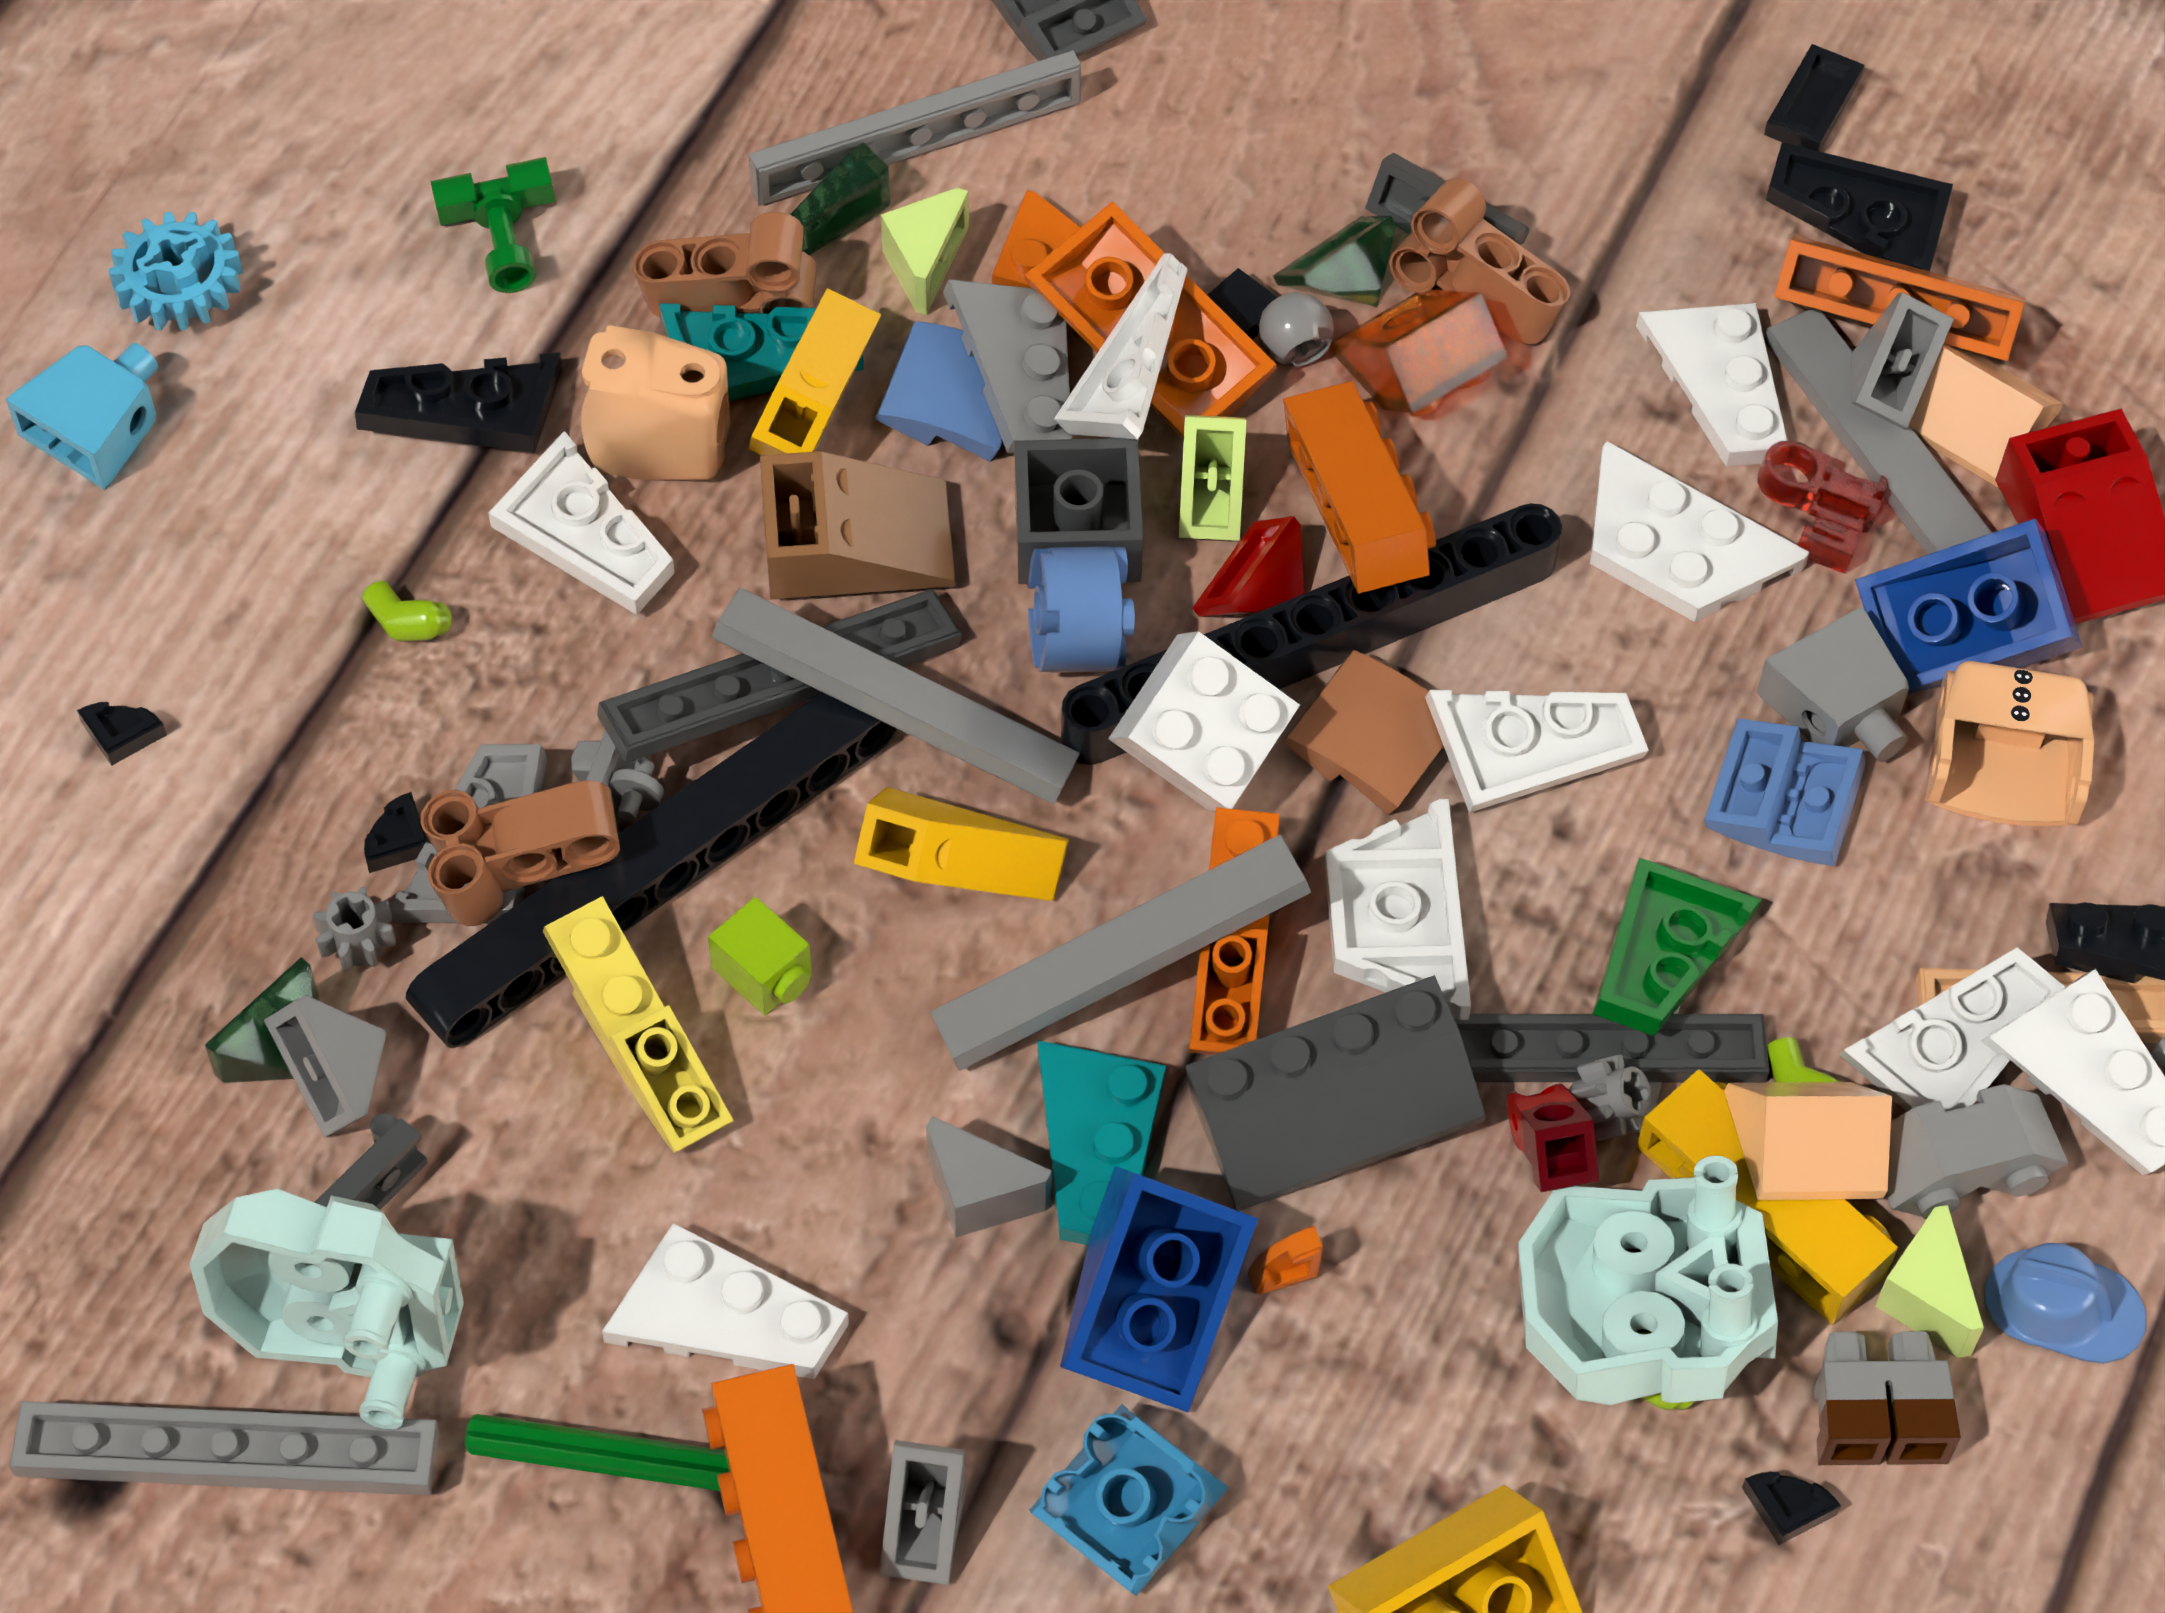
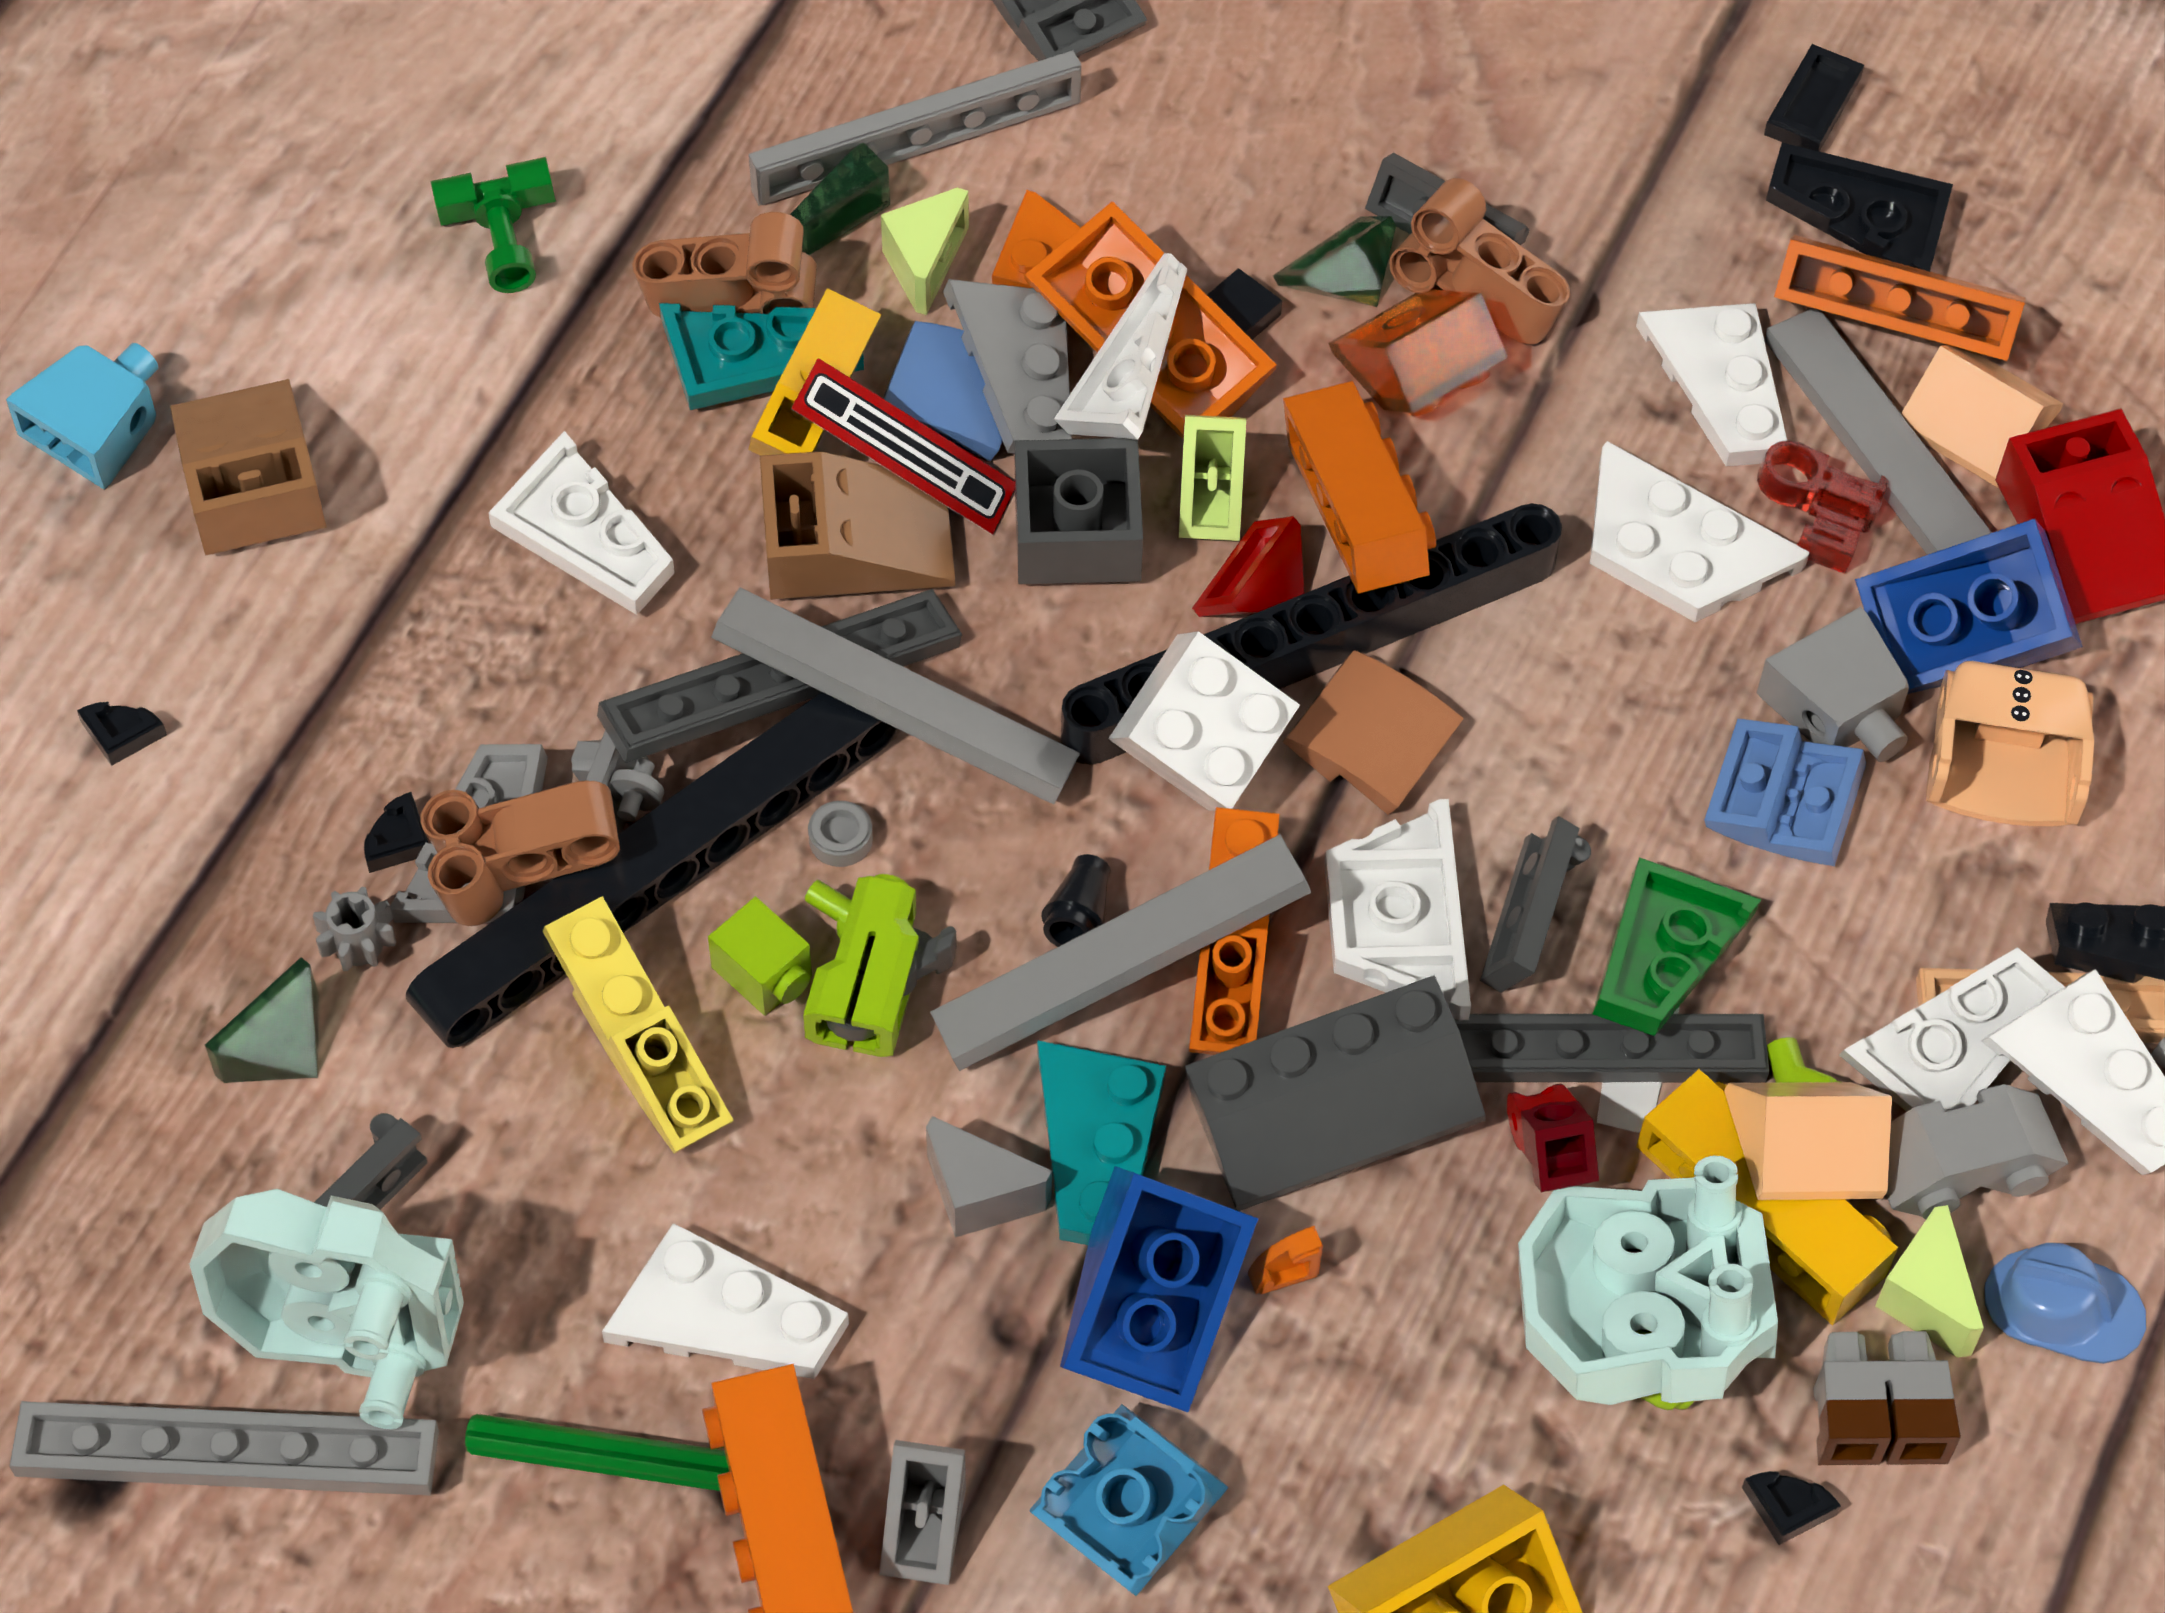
(175, 271): medium azure gear -> none
(247, 467): none -> medium nougat slope
(329, 1058): light grey slope -> none
(406, 619): lime arm -> none
(478, 407): black wing -> none
(657, 412): light nougat piece -> none
(840, 833): none -> light grey tile
(876, 964): none -> lime piece
(904, 446): none -> sticker
(957, 847): yellow slope -> none
(1078, 901): none -> black cone
(1079, 609): medium blue brick -> none
(1296, 329): light grey piece -> none
(1527, 743): white wing -> none
(1532, 903): none -> dark grey hinge
(1612, 1096): light grey gear -> none
(1897, 359): light grey slope -> none

